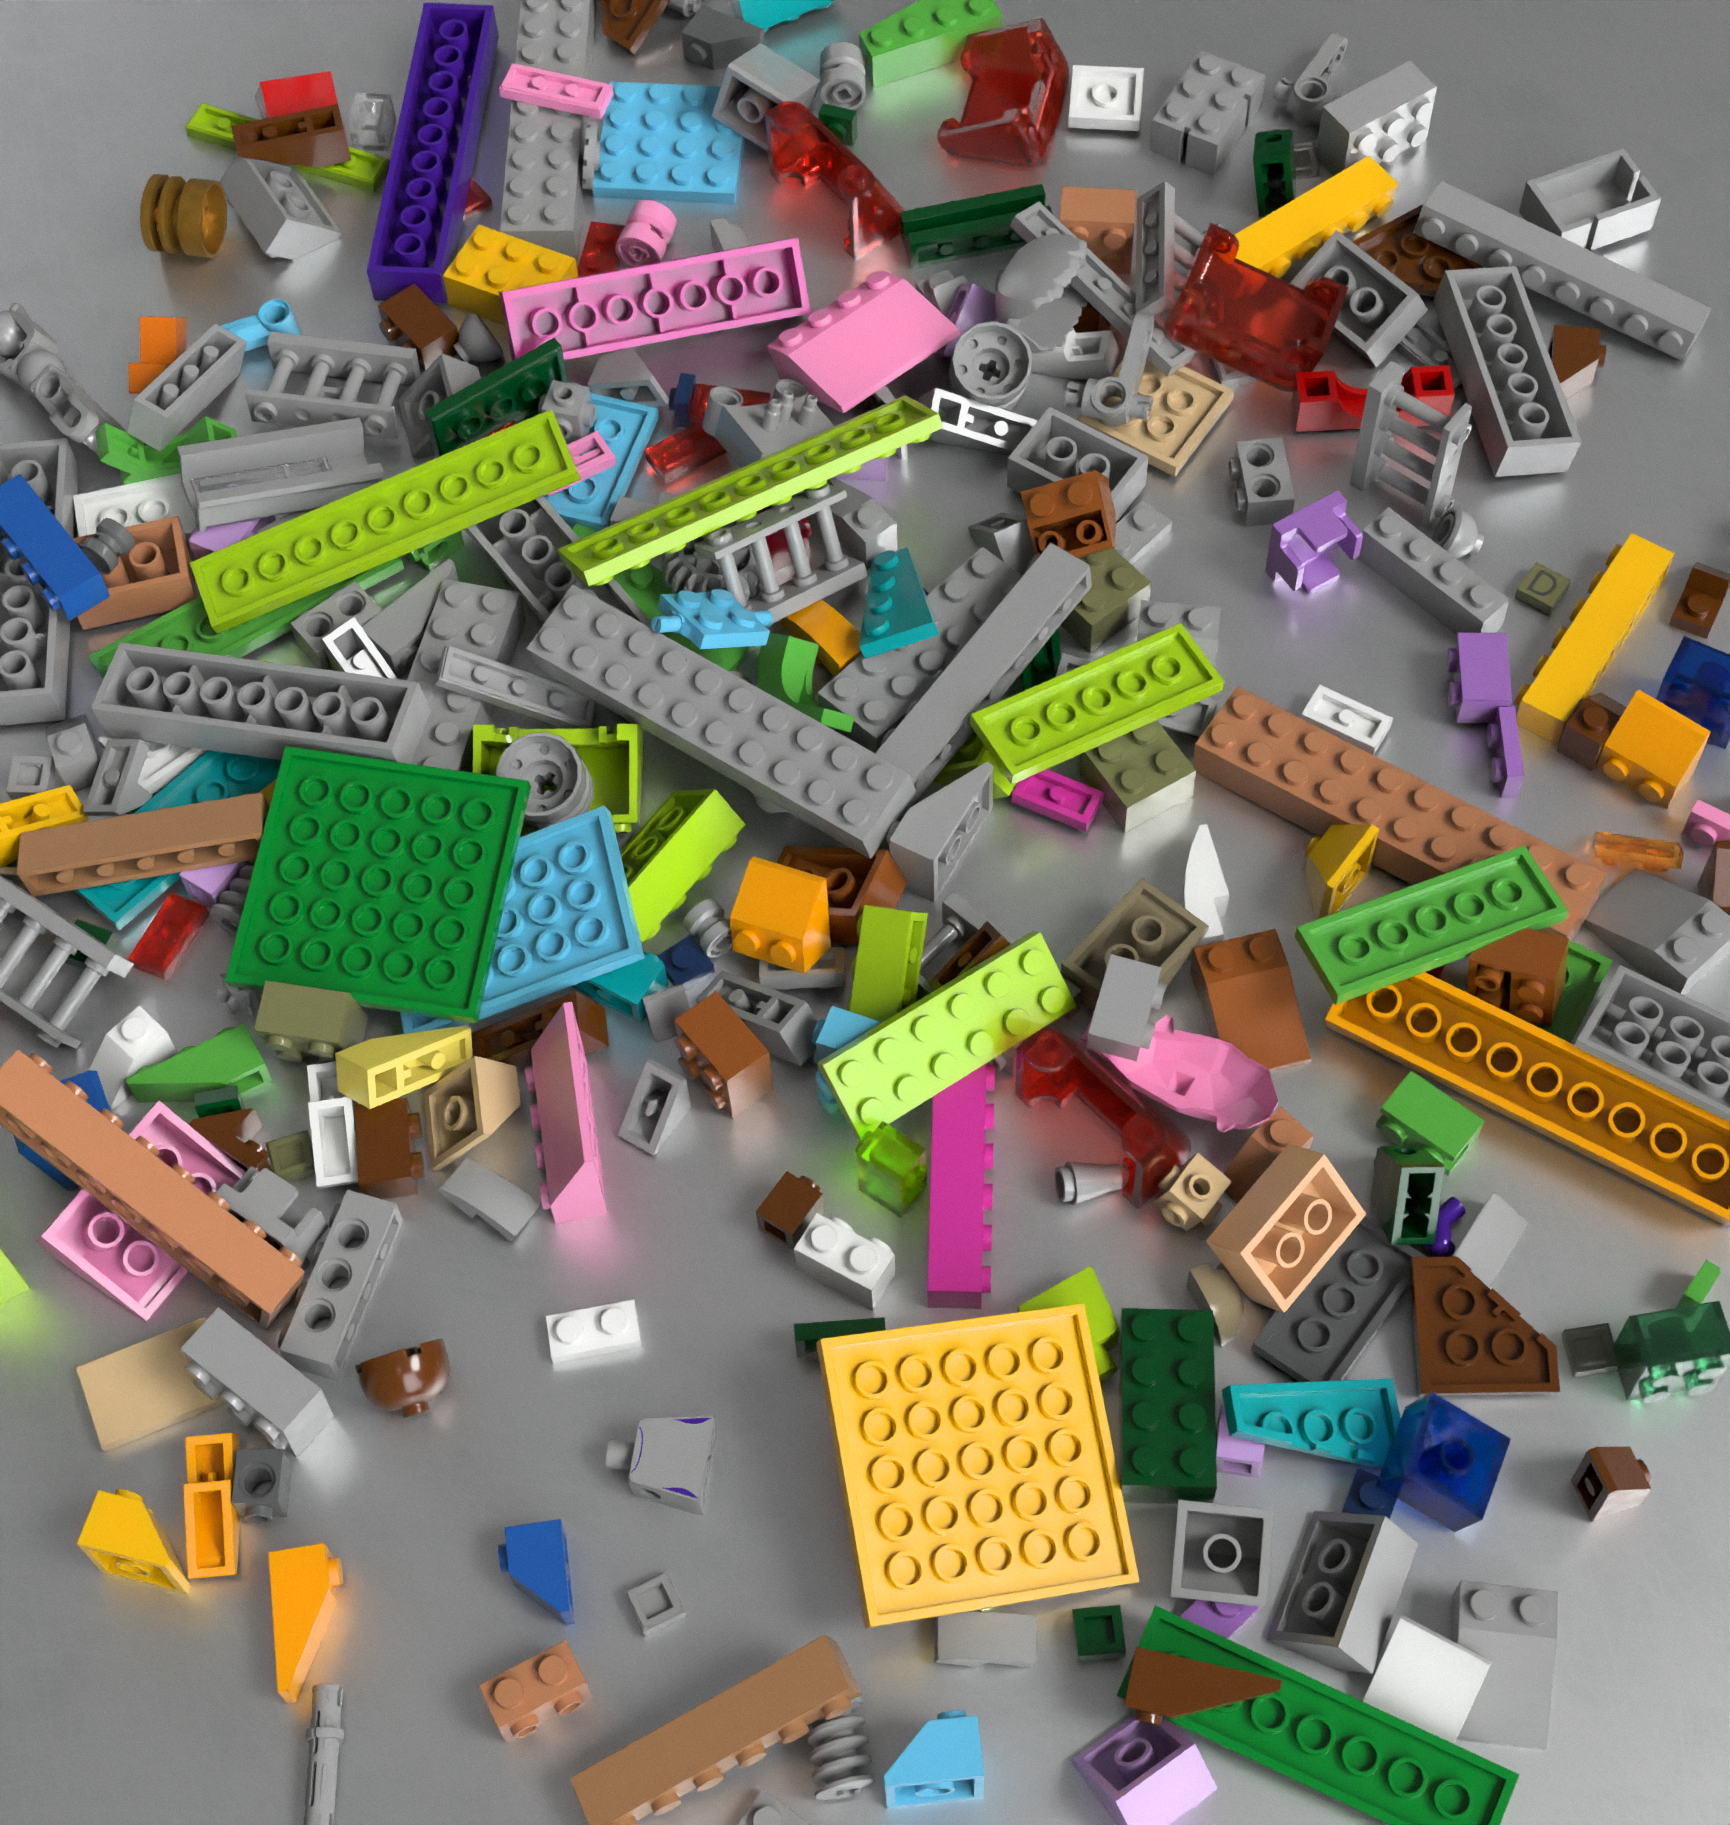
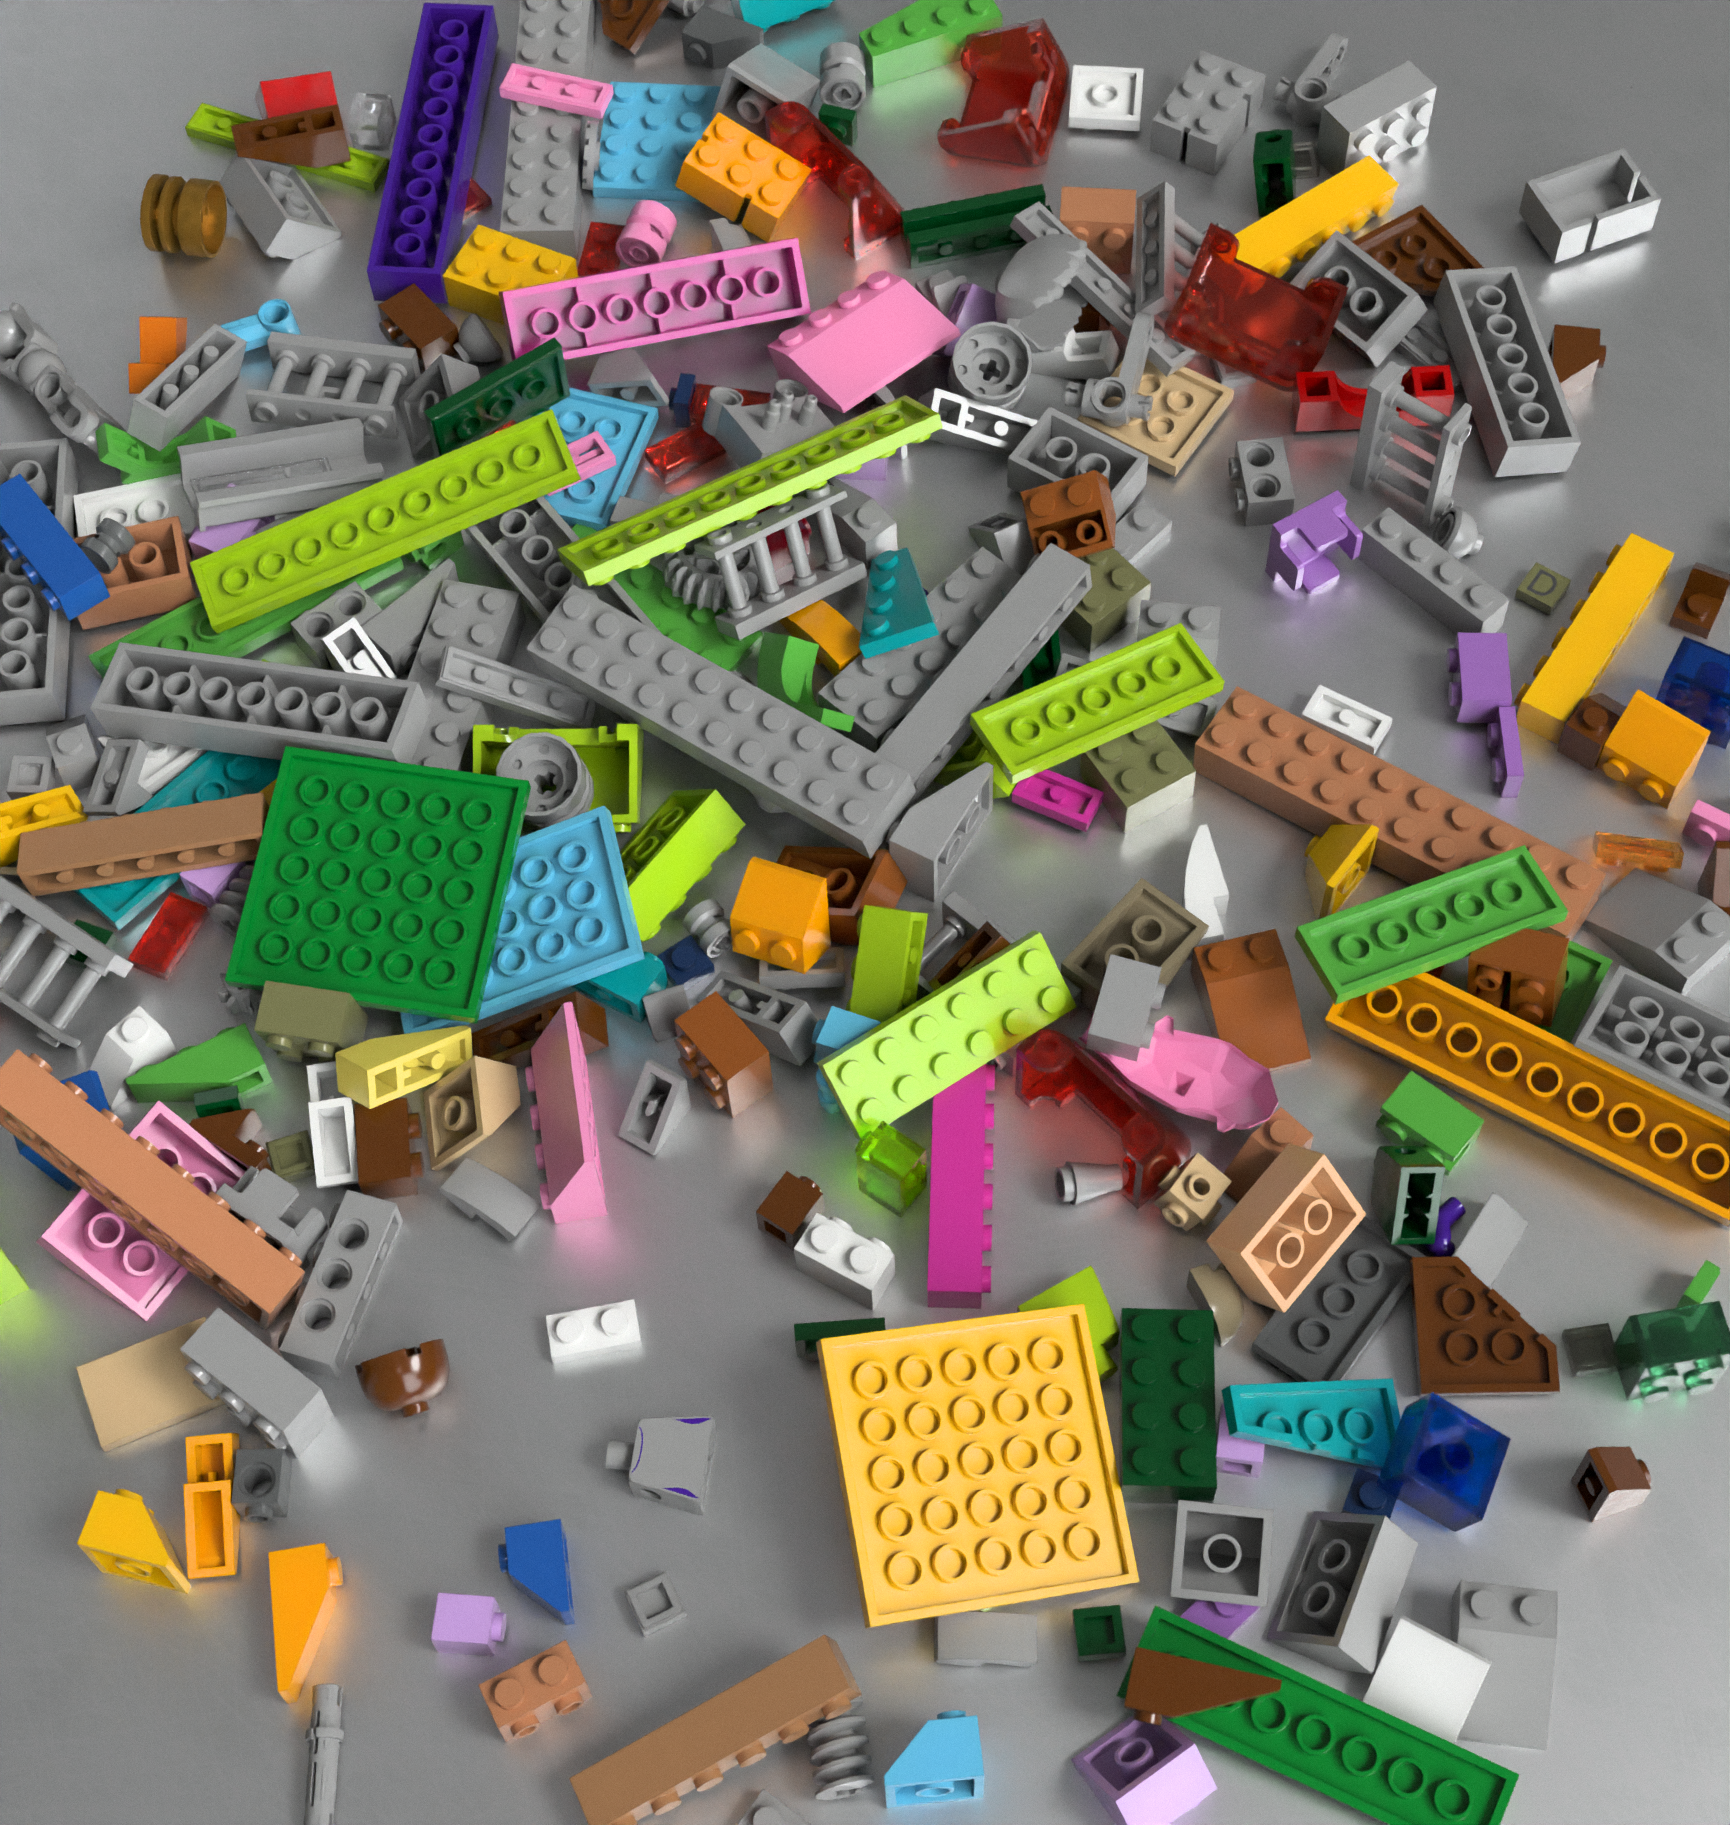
(467, 1624): none -> lavender brick
(571, 407): light grey brick -> none
(712, 619): medium azure plate -> none
(736, 165): none -> light orange piece
(1562, 270): light grey brick -> none

